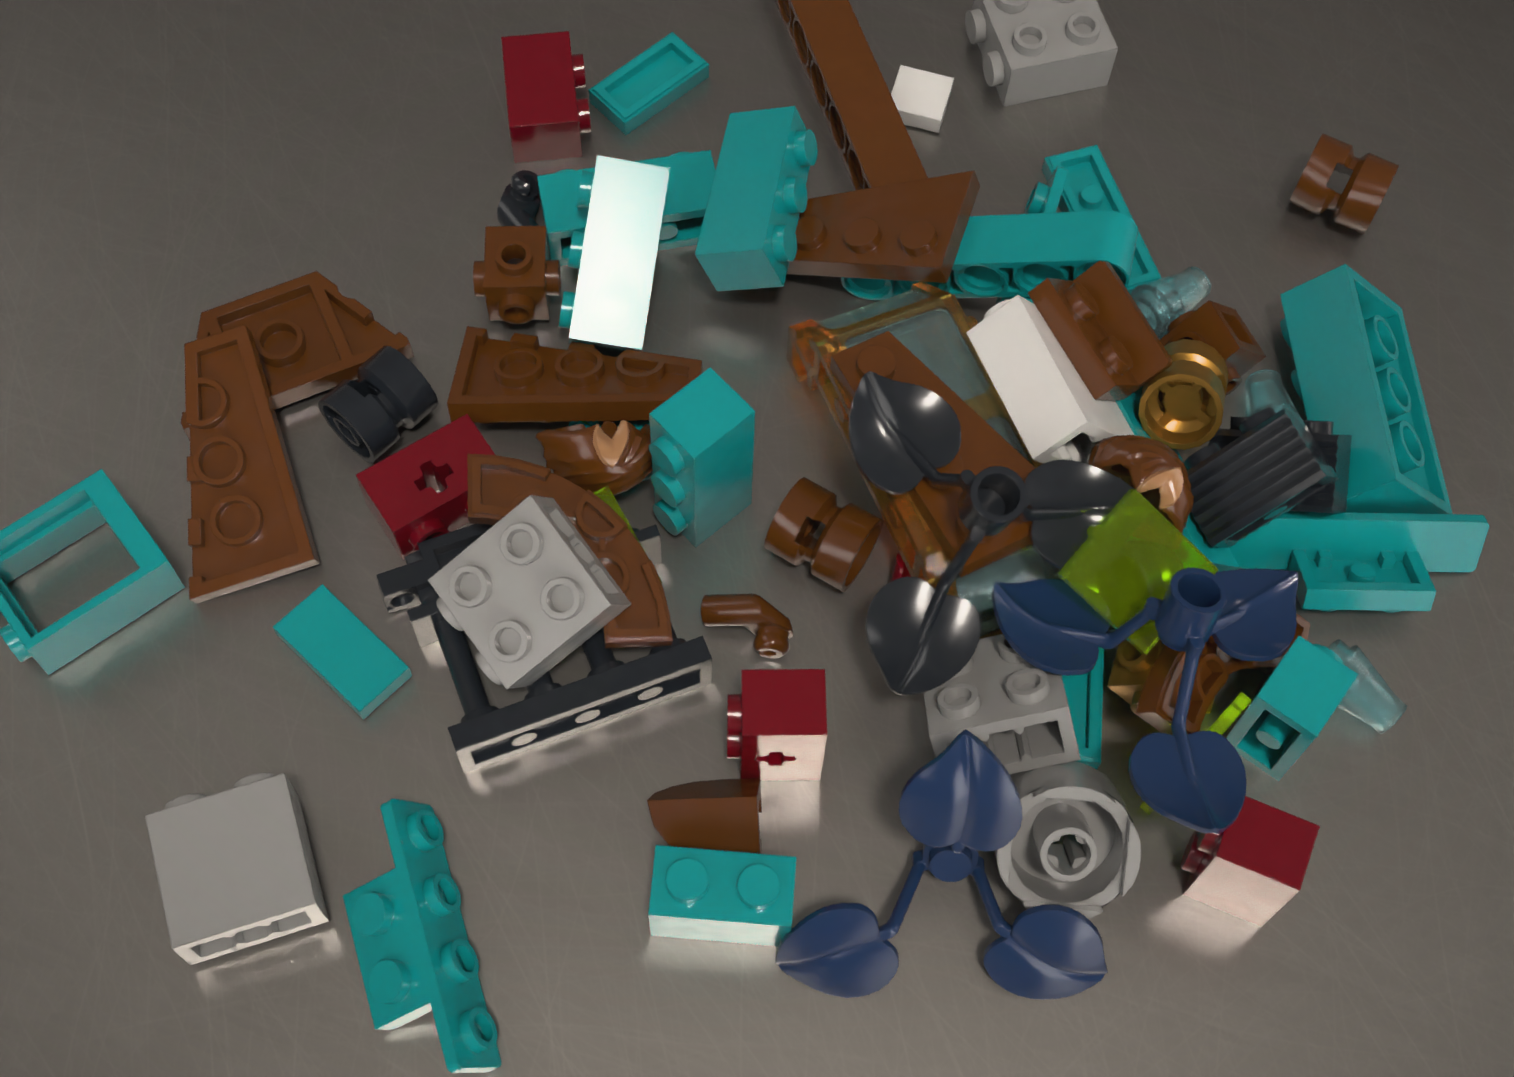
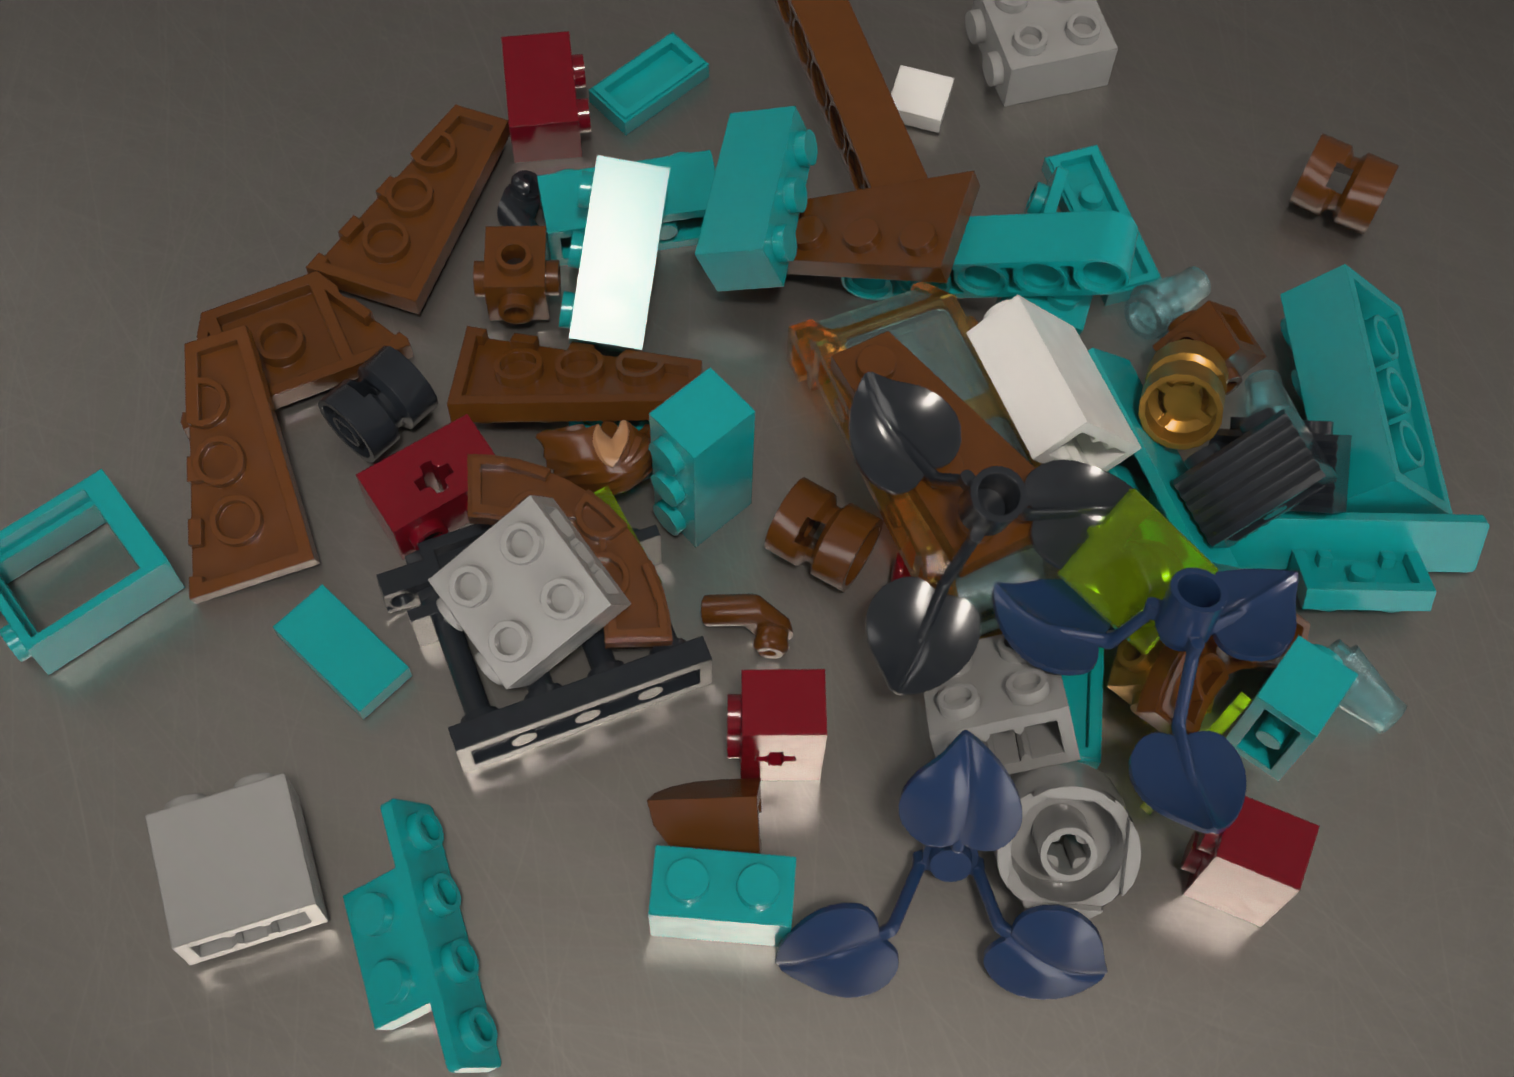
(417, 216): none -> reddish brown wing
(1102, 331): reddish brown bracket -> none
(1149, 469): reddish brown hair -> none

